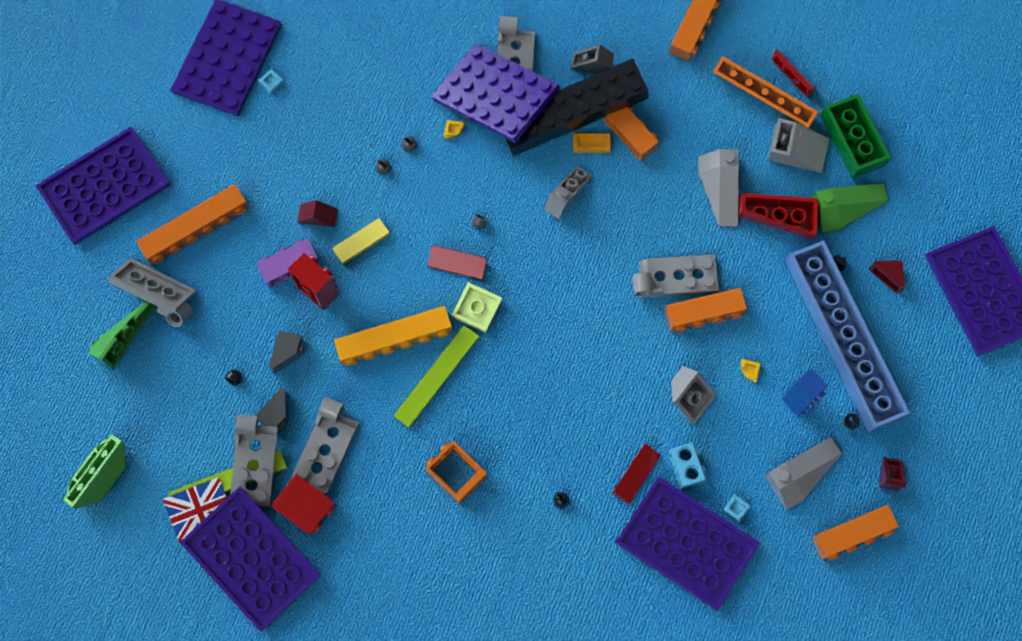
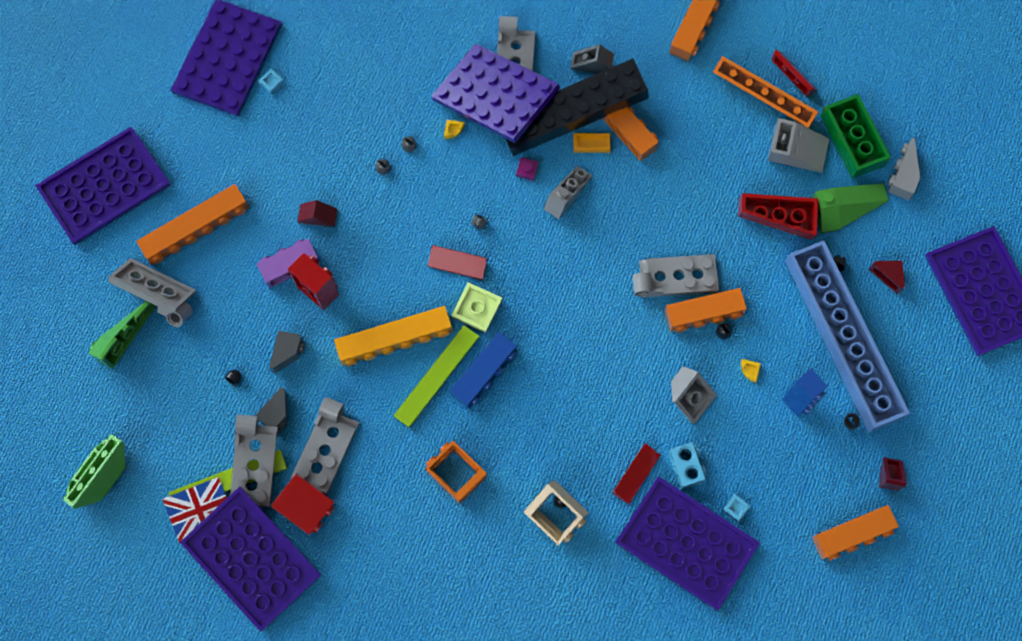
(361, 241): light yellow tile -> none
(483, 370): none -> blue brick
(527, 169): none -> magenta plate
(545, 524): none -> tan window
(719, 177): light grey wedge -> none
(721, 333): none -> black hinge
(801, 474): light grey wedge -> none
(907, 174): none -> light grey slope

